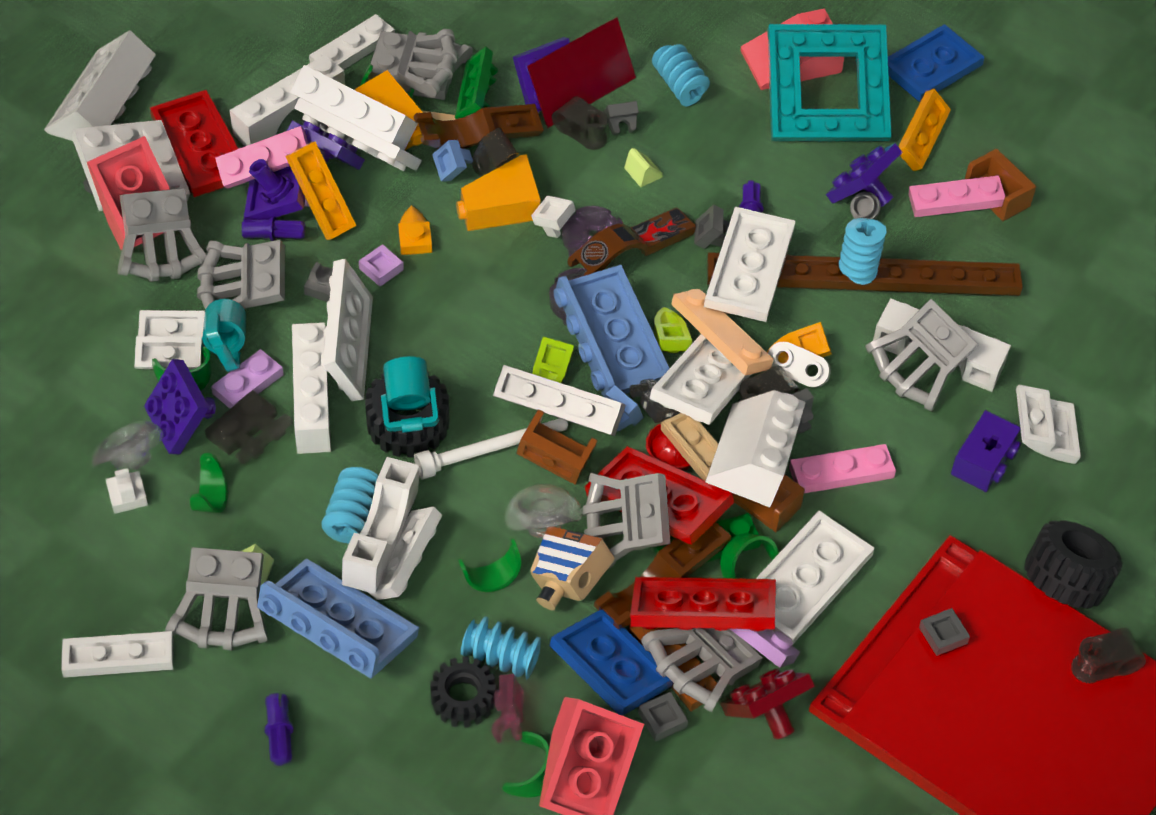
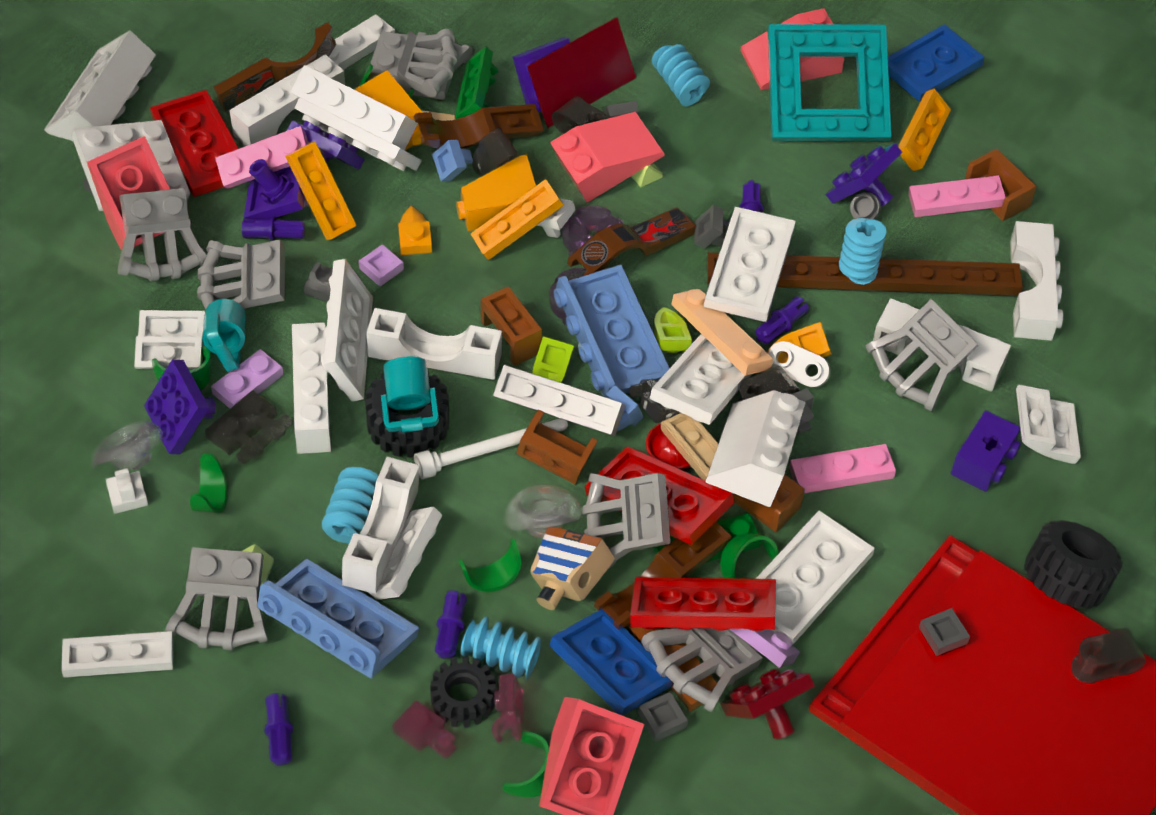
(268, 72): none -> reddish brown piece
(422, 728): none -> clear pink plate
(450, 624): none -> dark purple axle
(469, 353): none -> white arch
(514, 321): none -> dark orange panel
(517, 219): none -> light orange plate
(606, 153): none -> coral slope
(781, 320): none -> dark purple axle
(1037, 309): none -> white arch

